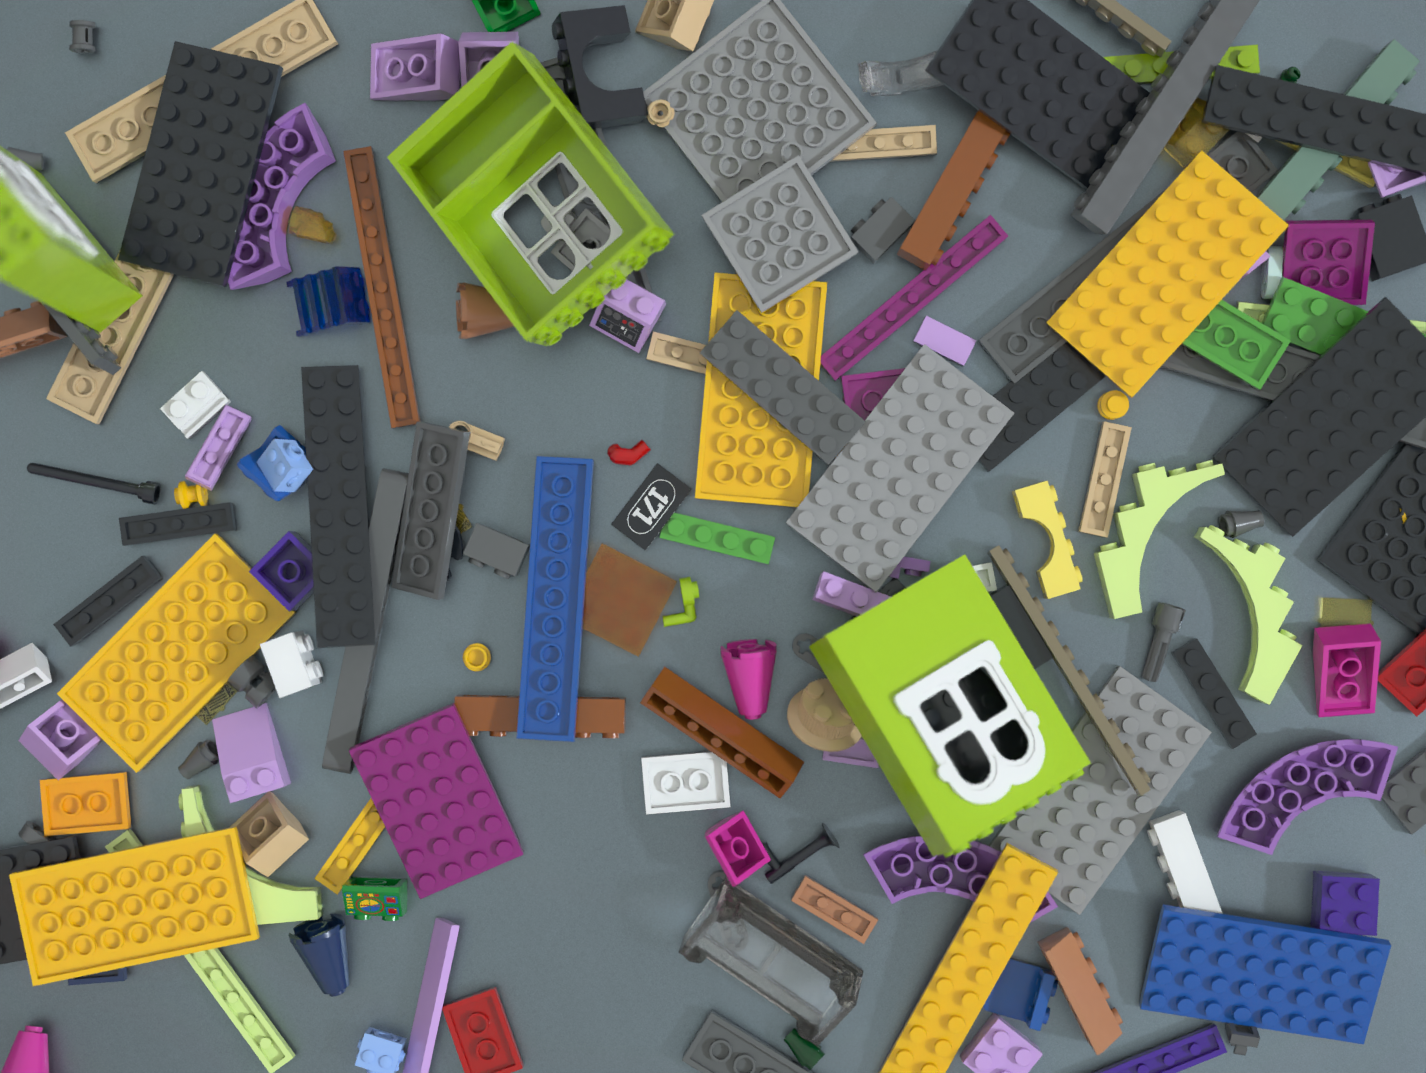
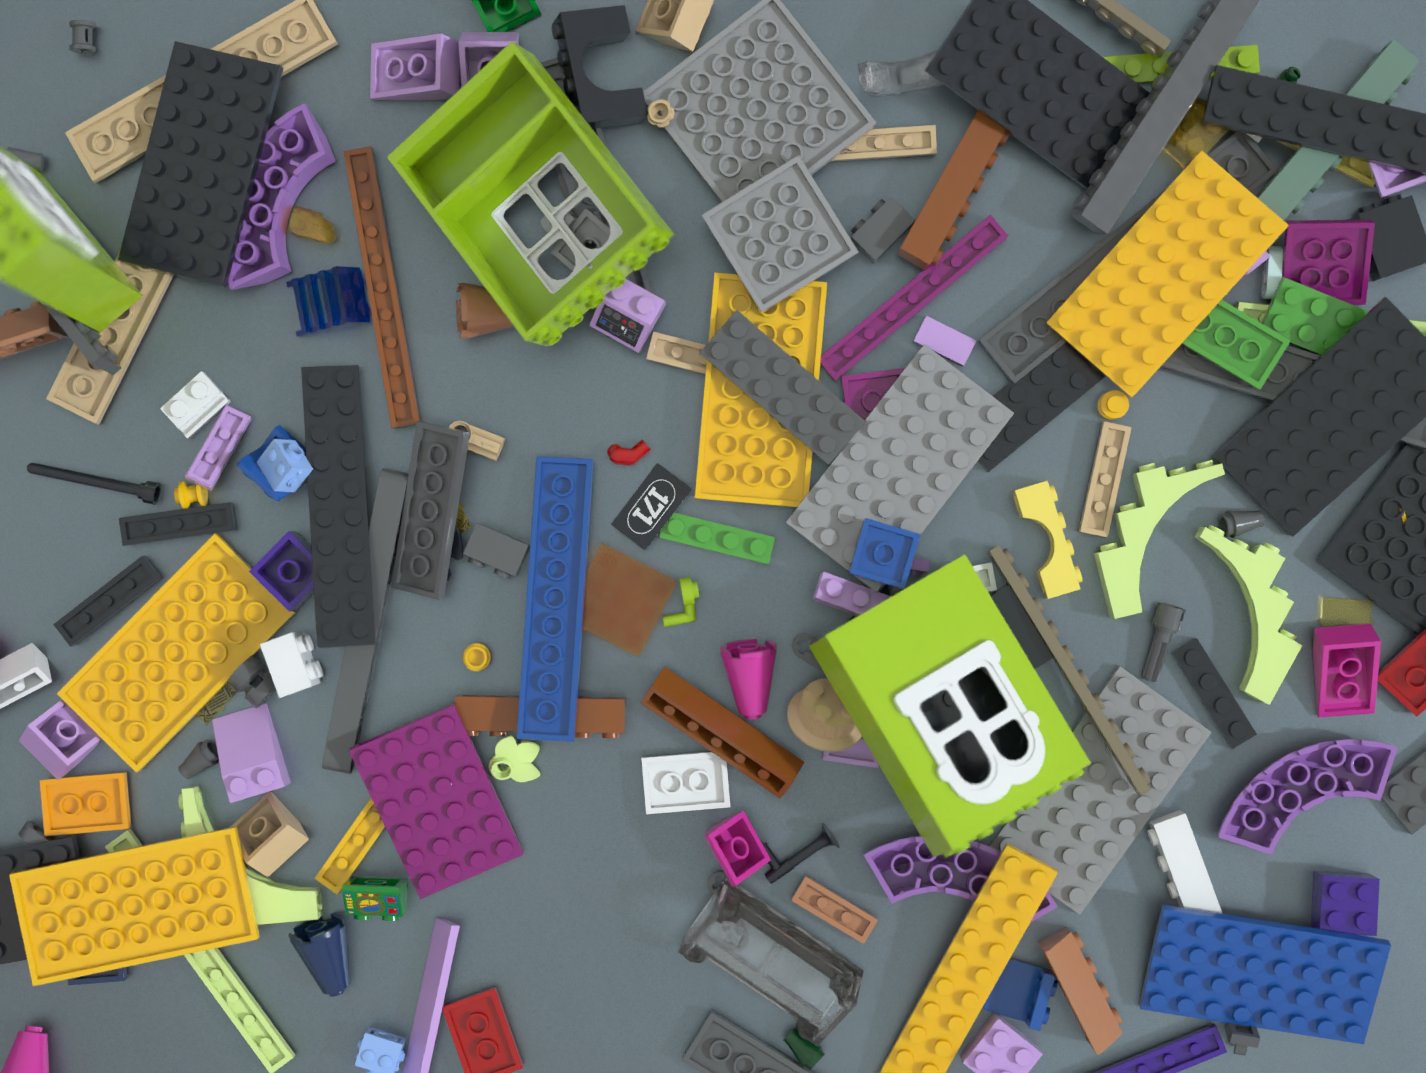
(518, 760): none -> yellowish green plate
(884, 553): none -> blue plate

